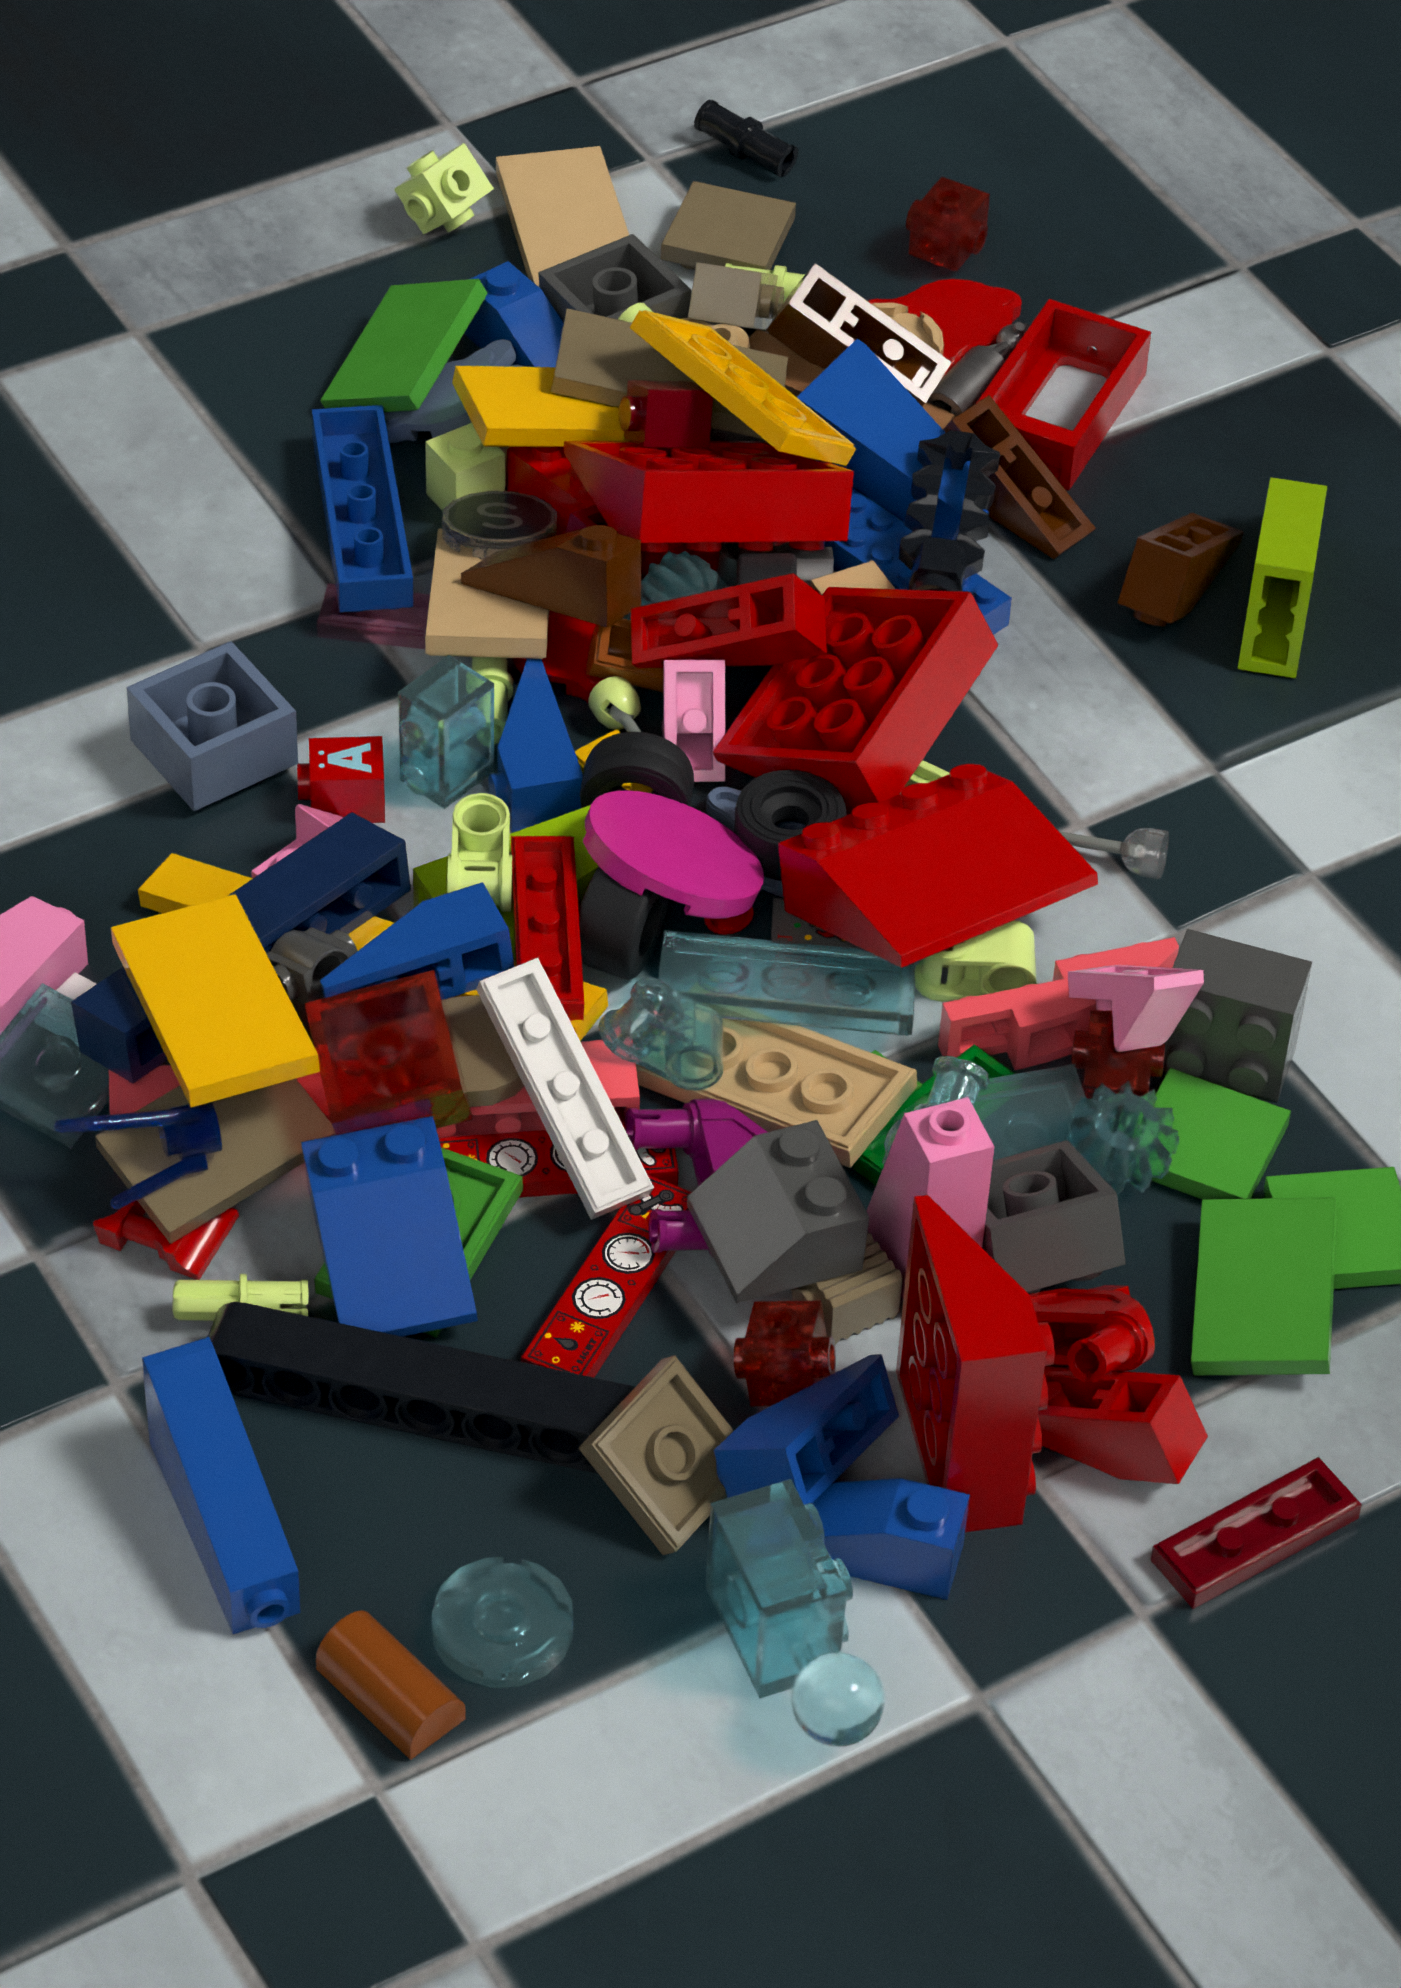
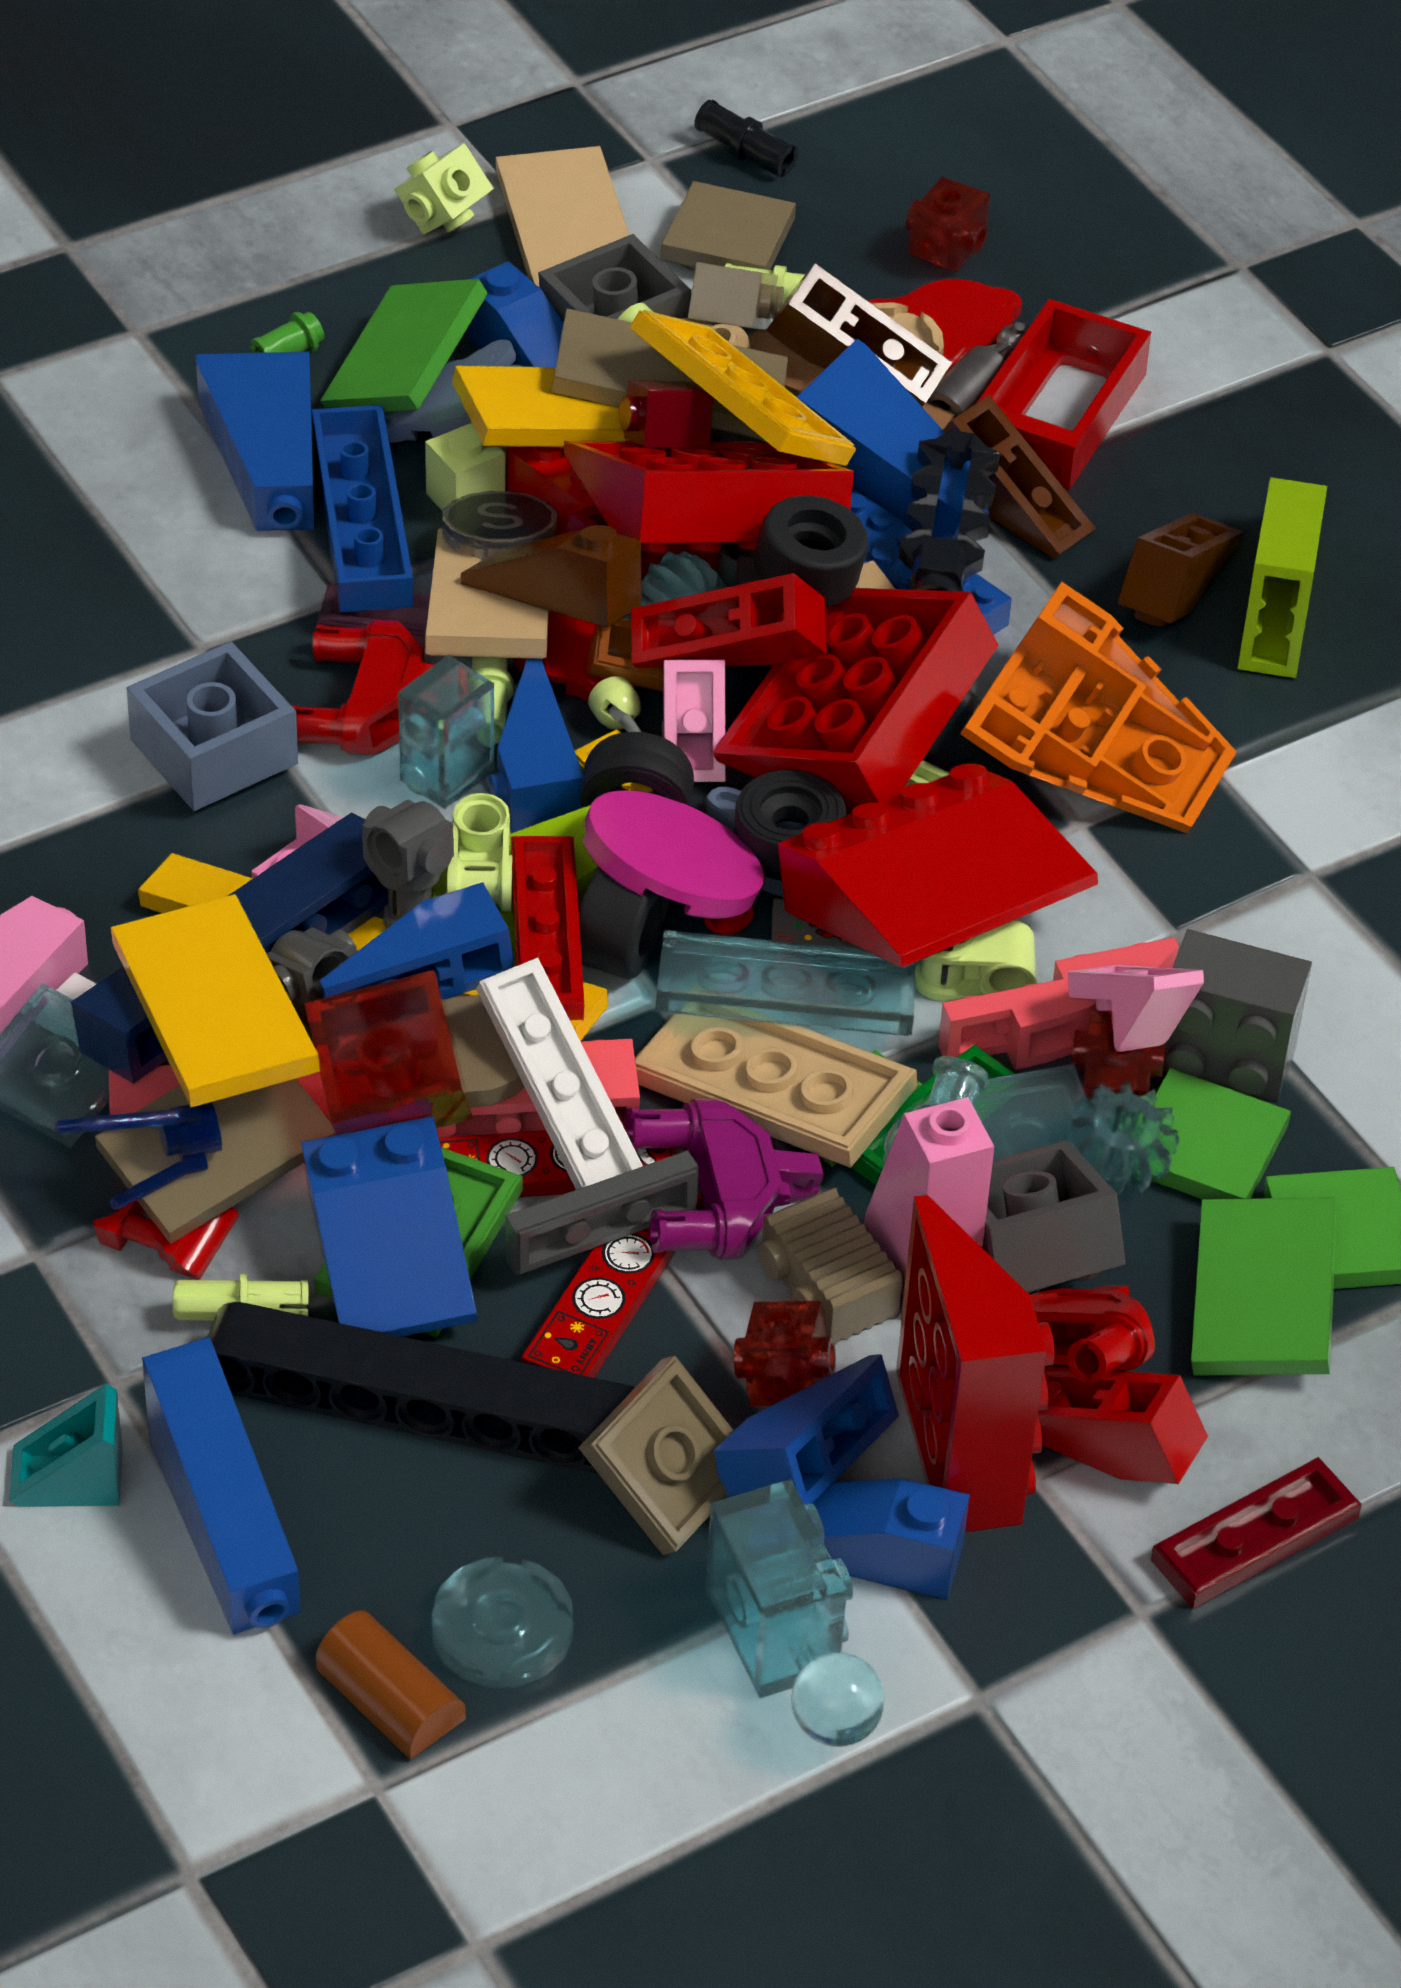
(72, 1457): none -> teal slope
(264, 431): none -> blue slope
(298, 335): none -> bright green pin
(345, 776): red brick -> none
(371, 716): none -> red connector
(407, 853): none -> dark grey connector
(599, 1212): none -> dark grey tile
(670, 1035): clear light blue piece -> none
(781, 1214): dark grey slope -> none
(815, 542): none -> black tyre
(1098, 718): none -> orange wedge
(1142, 851): clear hinge -> none

